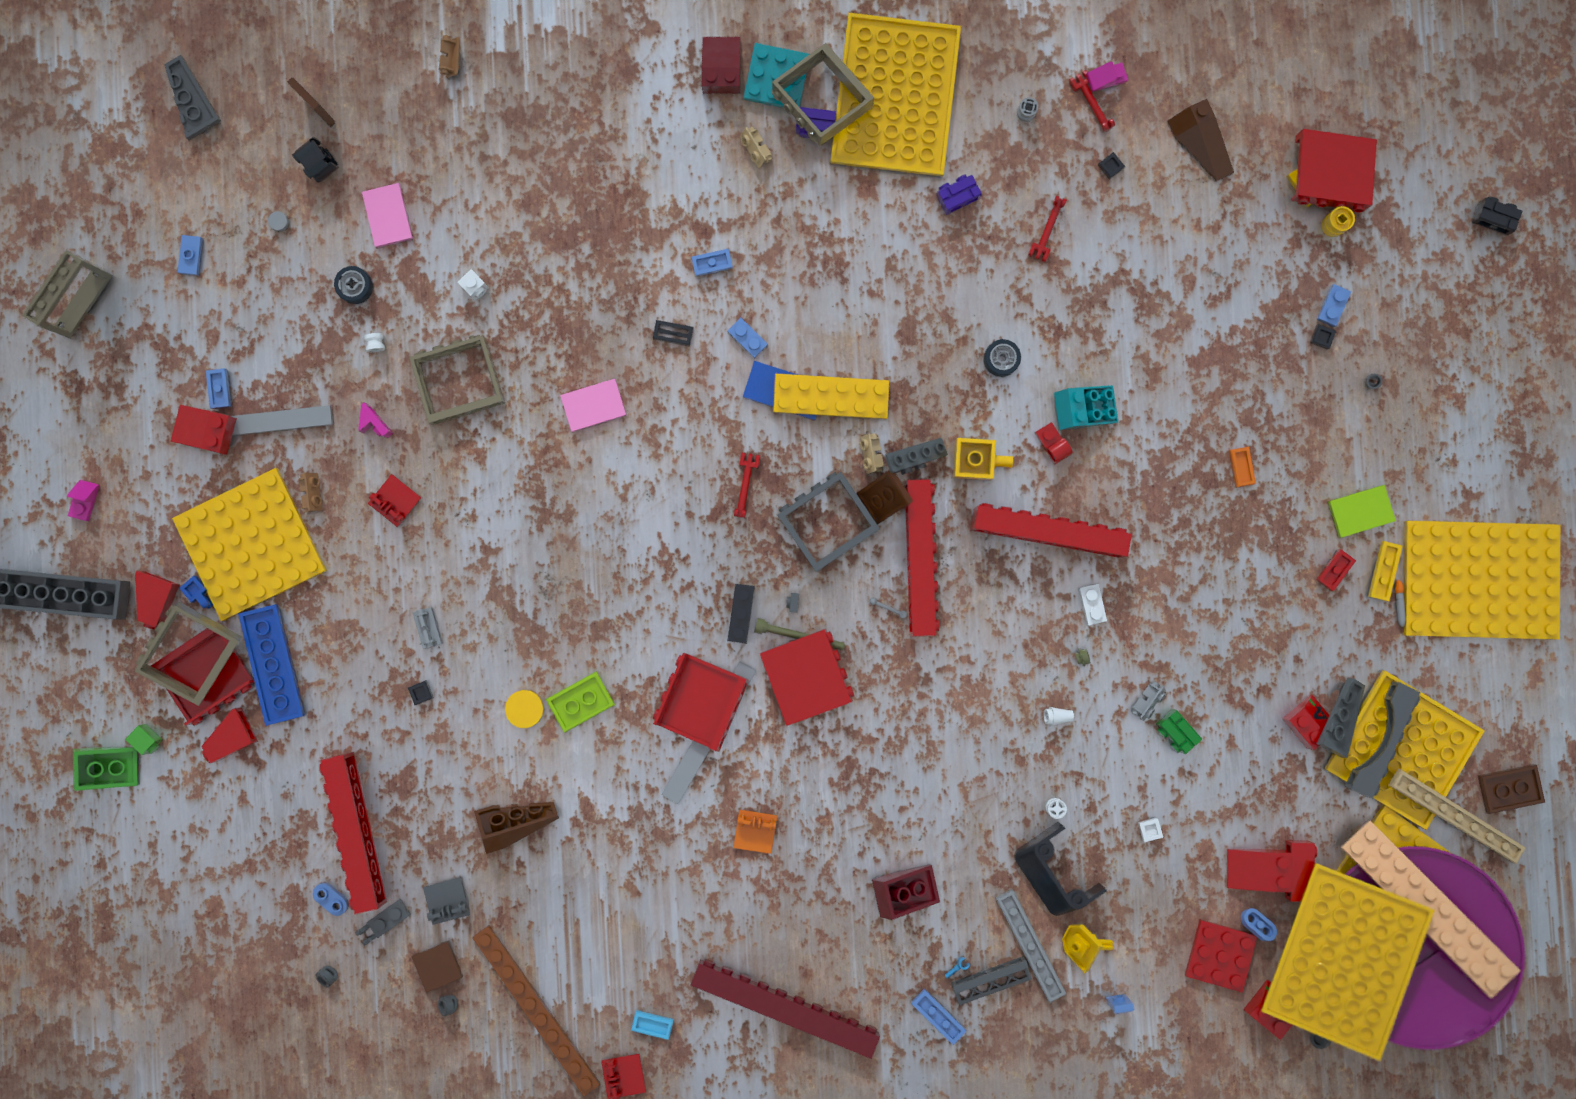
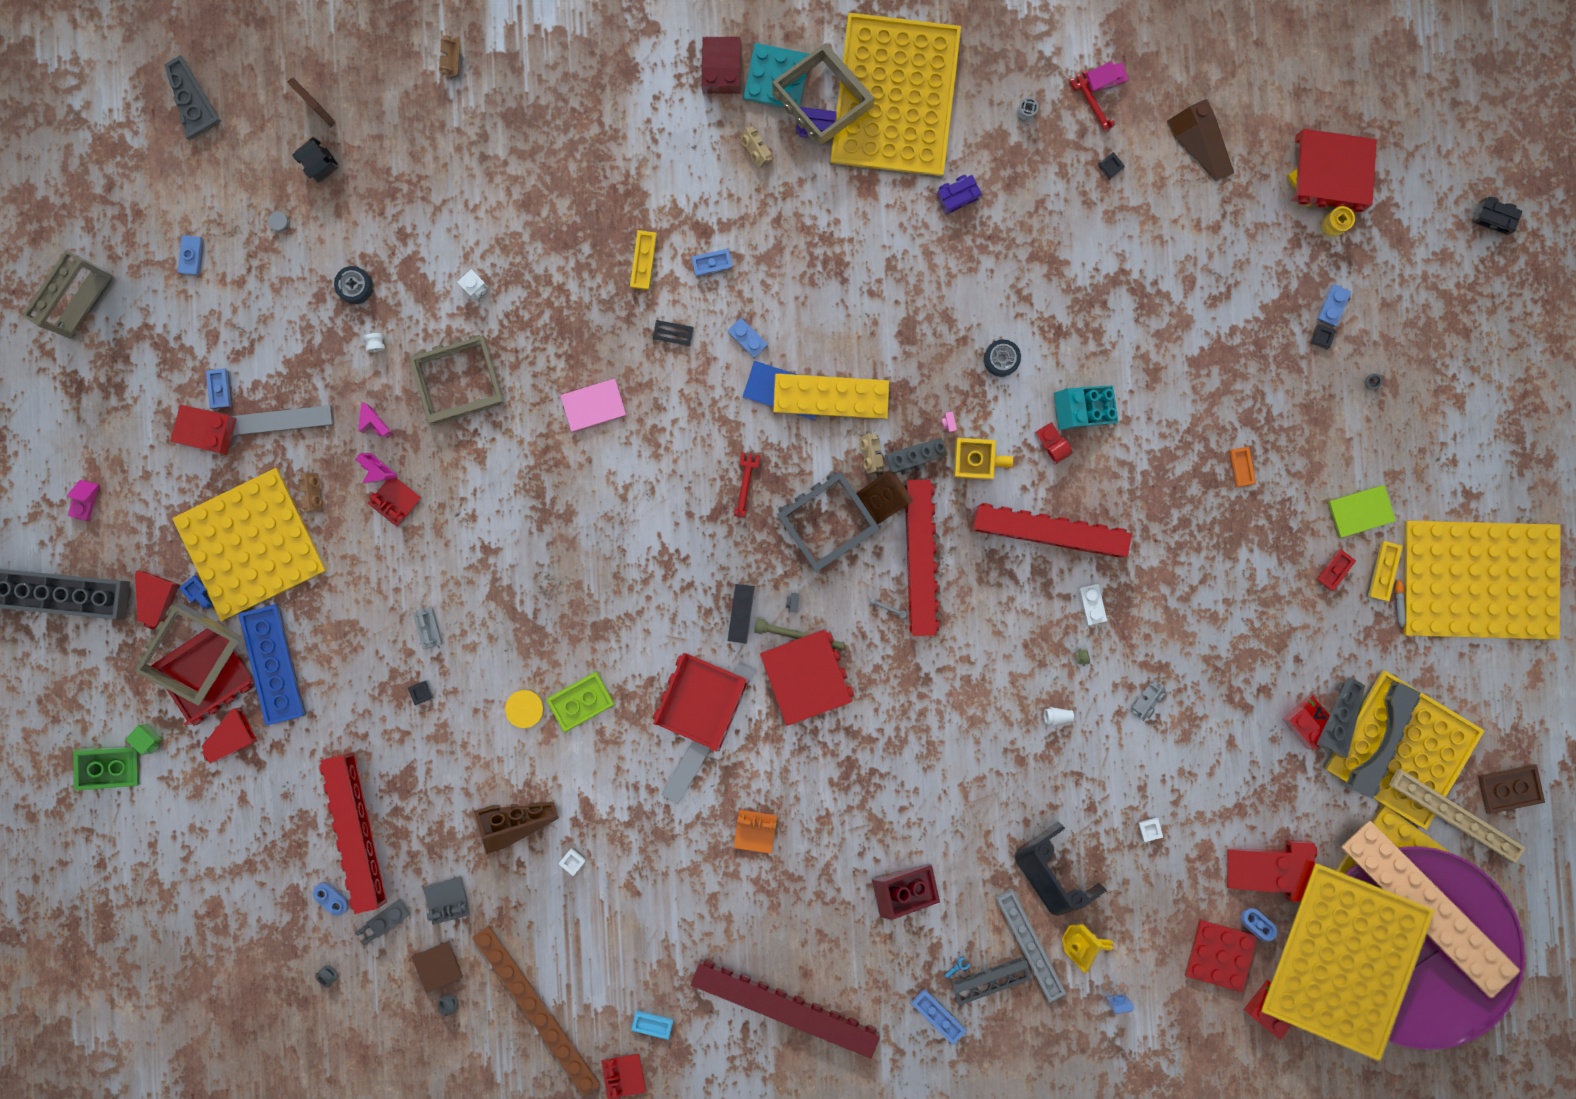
(376, 469): none -> dark pink slope
(387, 215): bright pink tile -> none
(572, 861): none -> white plate
(643, 260): none -> yellow plate
(948, 422): none -> bright pink plate
(1041, 247): red hinge -> none
(1058, 810): white wheel -> none
(1178, 731): green brick -> none
(1319, 1042): dark grey tile -> none

